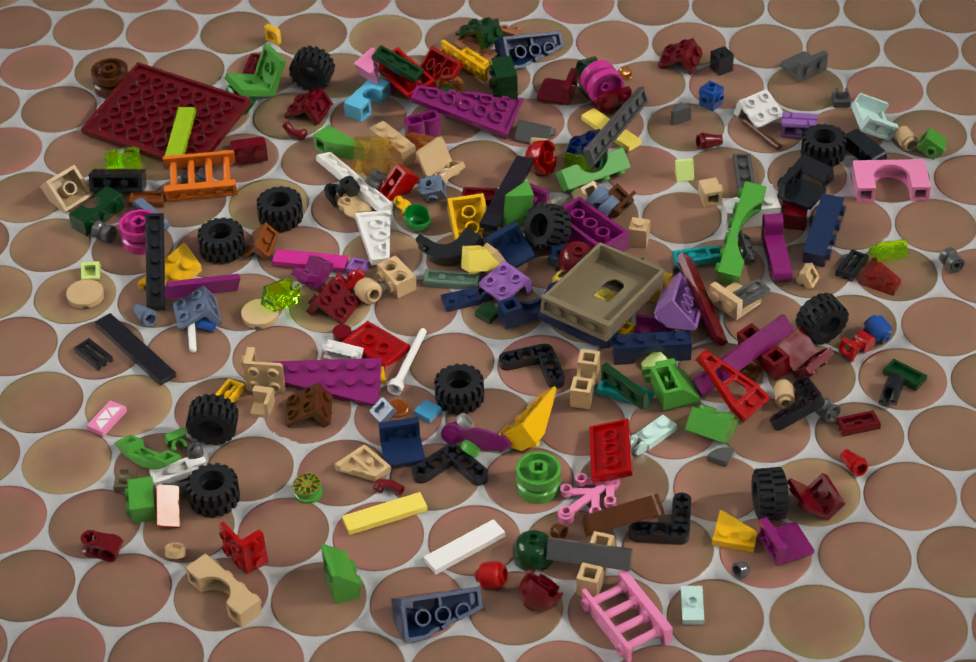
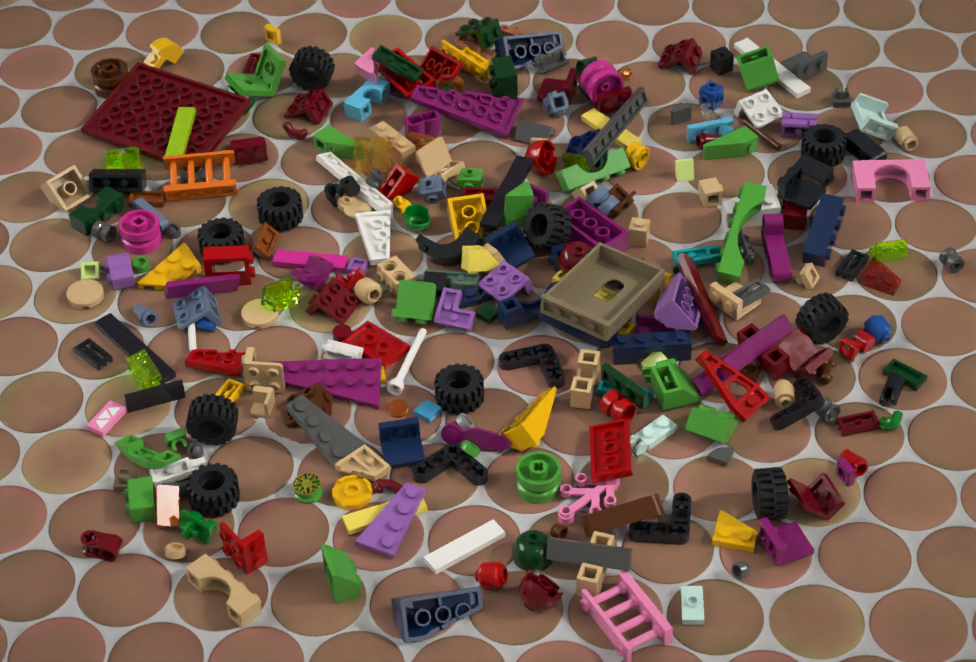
(120, 271): none -> medium lavender brick
(140, 264): none -> bright green tile
(143, 370): none -> clear neon green hinge
(154, 396): none -> black tile
(155, 261): black tile -> none
(163, 49): none -> yellow brick
(173, 231): none -> dark grey hinge
(194, 526): none -> green hips
(215, 361): none -> red wing
(230, 254): none -> red window
(325, 432): none -> dark grey wing
(352, 492): none -> yellow tile
(383, 410): tile -> none
(392, 523): none -> medium lavender wing
(415, 301): none -> bright green bracket
(440, 279): none -> black brick
(450, 315): none -> medium lavender plate
(470, 178): none -> bright green brick
(546, 63): none -> dark grey hinge
(555, 103): none -> sand blue brick
(617, 406): none -> red wheel
(637, 155): none -> yellow wheel
(705, 111): none -> clear tile
(712, 127): none -> medium azure hinge
(734, 144): none -> bright green slope
(742, 169): dark grey tile -> none
(758, 68): none -> bright green slope
(787, 79): none -> white tile
(825, 371): none -> reddish brown arm
(845, 472): none -> magenta tile
(893, 423): none -> green arm
(932, 143): bright green brick -> none

